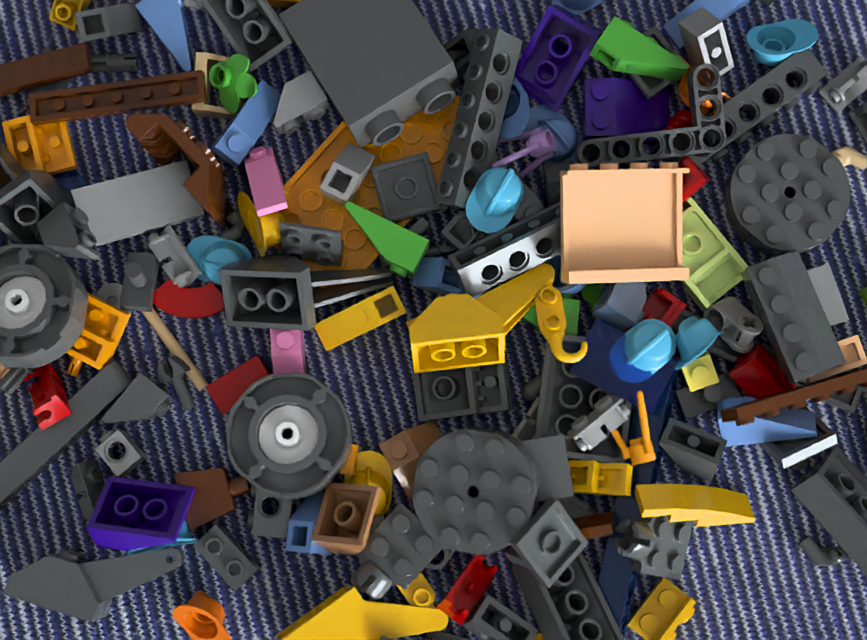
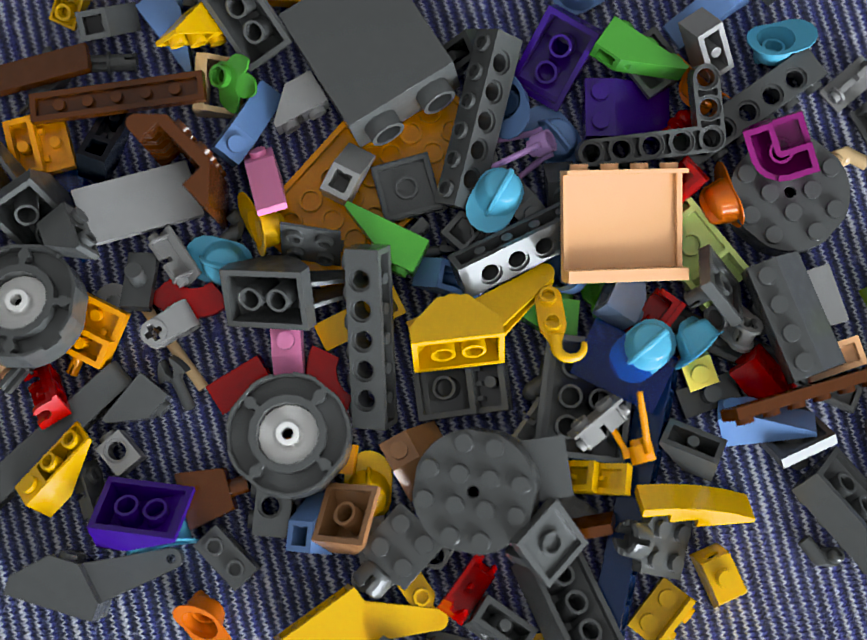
(56, 473): none -> yellow slope
(103, 147): none -> black slope
(174, 323): none -> light grey piece
(194, 30): none -> yellow slope
(324, 368): none -> red tile
(379, 324): none -> dark grey brick
(716, 285): none -> dark grey tile
(718, 574): none -> yellow torso
(720, 200): none -> orange piece
(781, 147): none -> magenta brick

